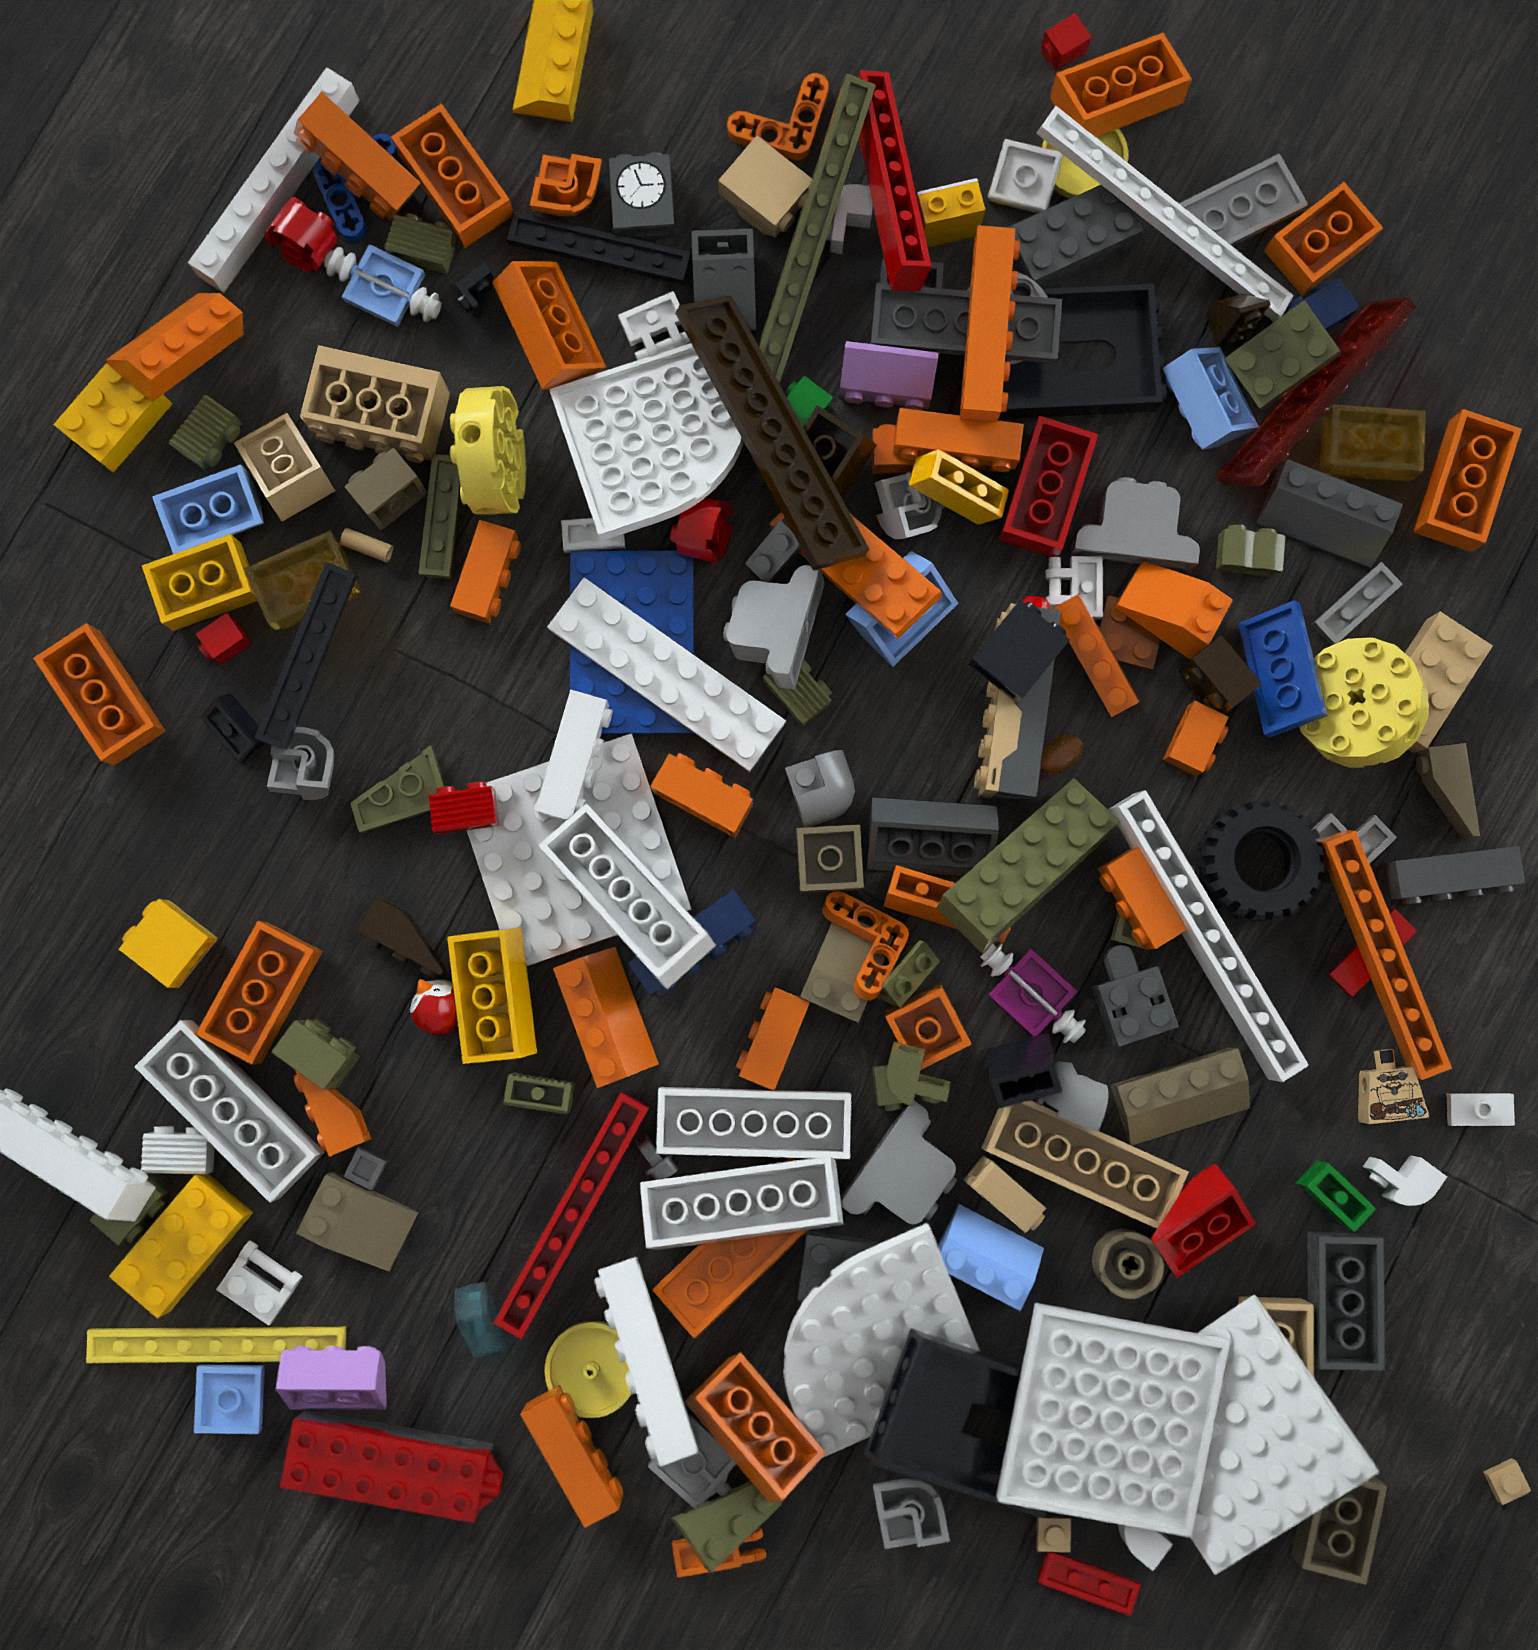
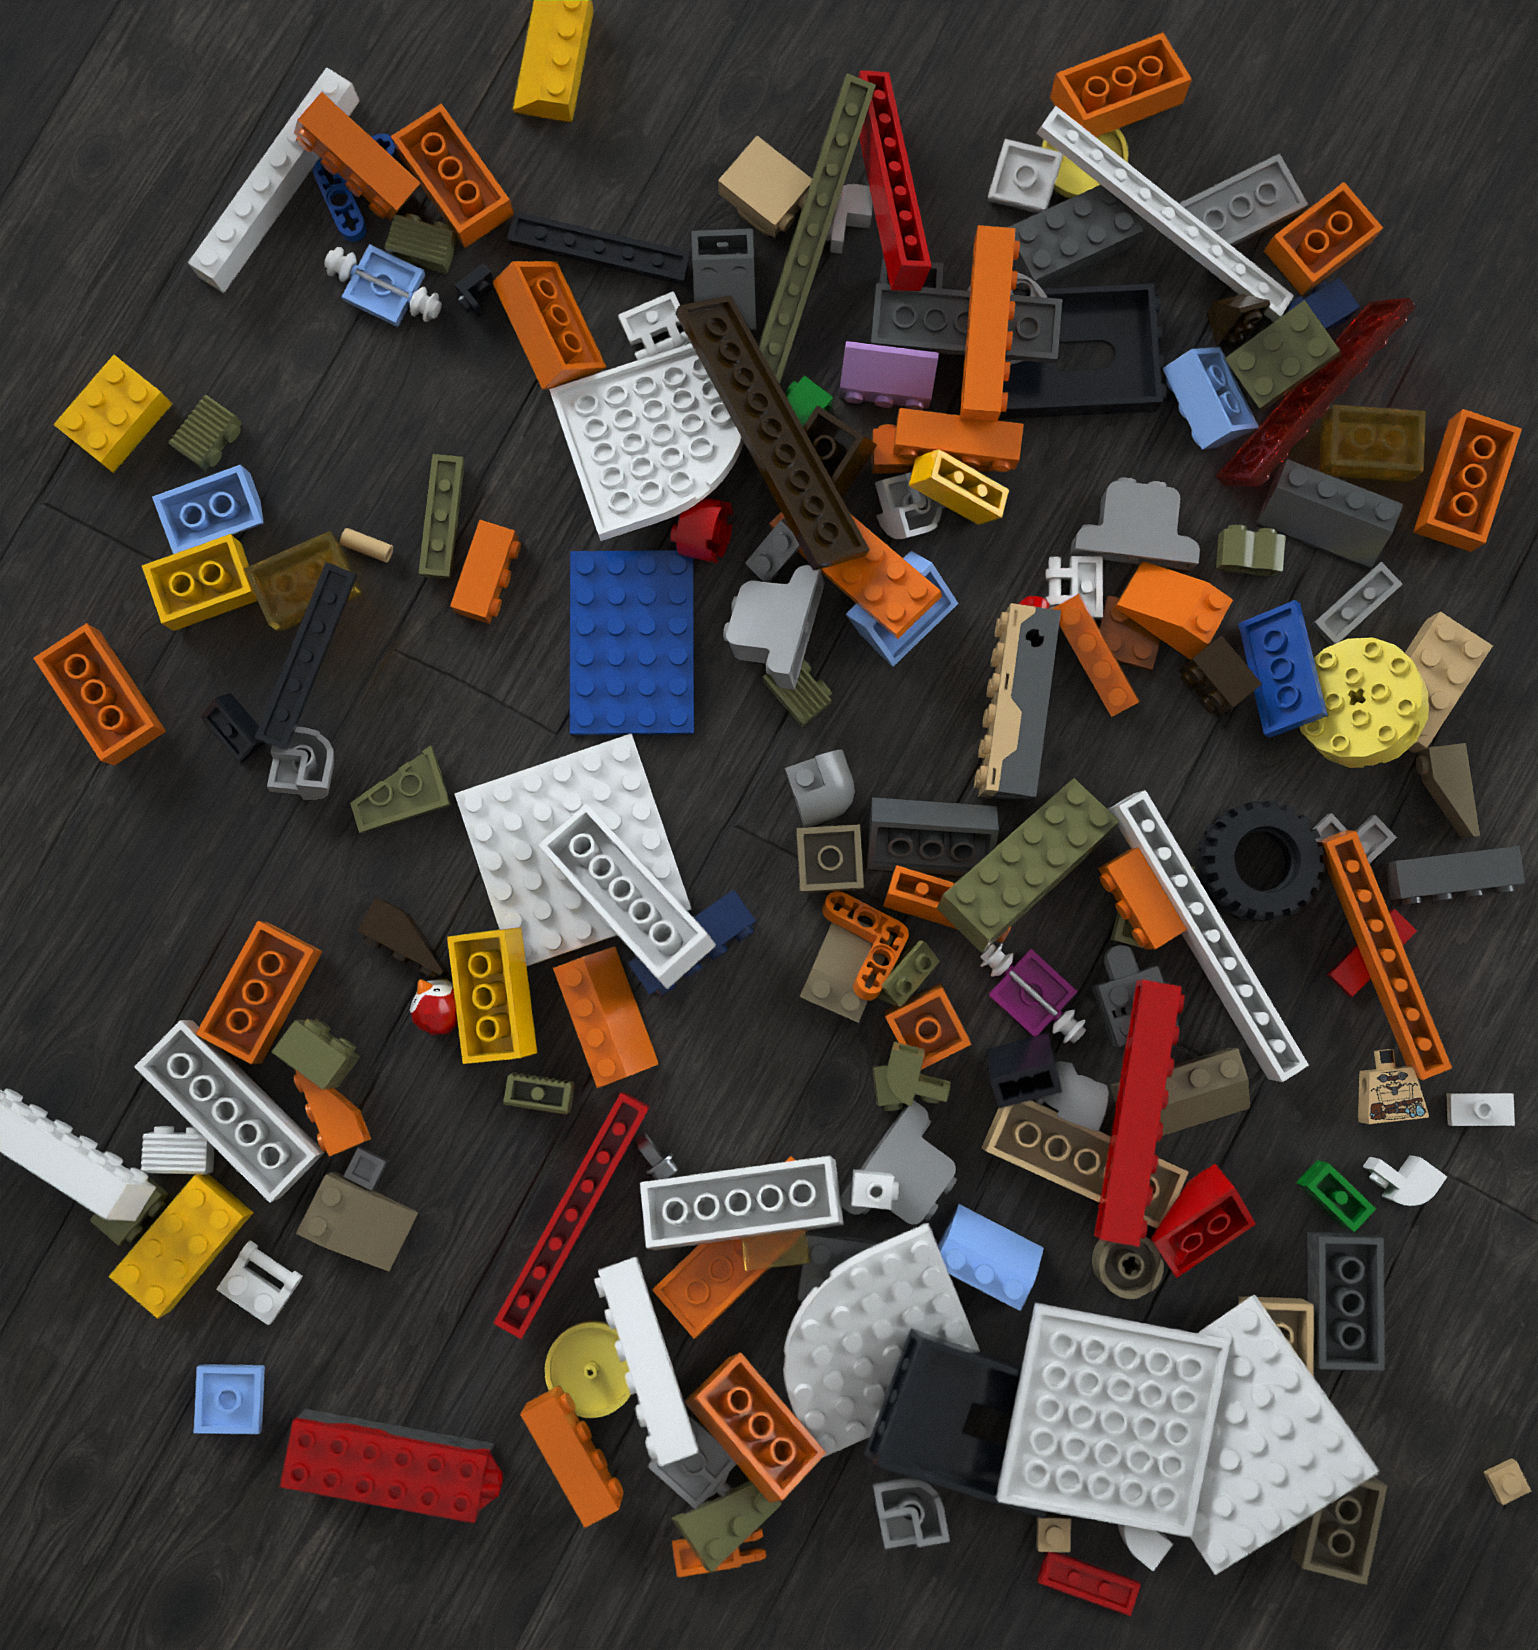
(167, 943): yellow piece -> none
(178, 344): orange slope -> none
(205, 1344): light yellow tile -> none
(222, 639): red brick -> none
(284, 467): tan slope -> none
(302, 235): red brick -> none
(332, 1378): lavender slope -> none
(375, 404): tan brick -> none
(386, 488): dark tan brick -> none
(463, 809): red brick -> none
(475, 1318): clear light blue slope -> none
(489, 450): light yellow brick -> none
(565, 185): orange brick -> none
(573, 756): white brick -> none
(583, 536): white plate -> none
(642, 196): dark grey brick -> none
(666, 674): white plate -> none
(702, 794): orange brick -> none
(753, 1122): white brick -> none
(772, 1038): orange brick -> none
(775, 1250): none -> clear yellow plate
(789, 132): orange beam -> none
(873, 1189): none -> white brick
(951, 212): yellow piece -> none
(1005, 1194): tan slope -> none
(1019, 650): black brick -> none
(1048, 487): red brick -> none
(1061, 754): clear orange brick -> none
(1065, 42): red brick -> none
(1138, 1113): none -> red brick
(1196, 739): orange brick -> none

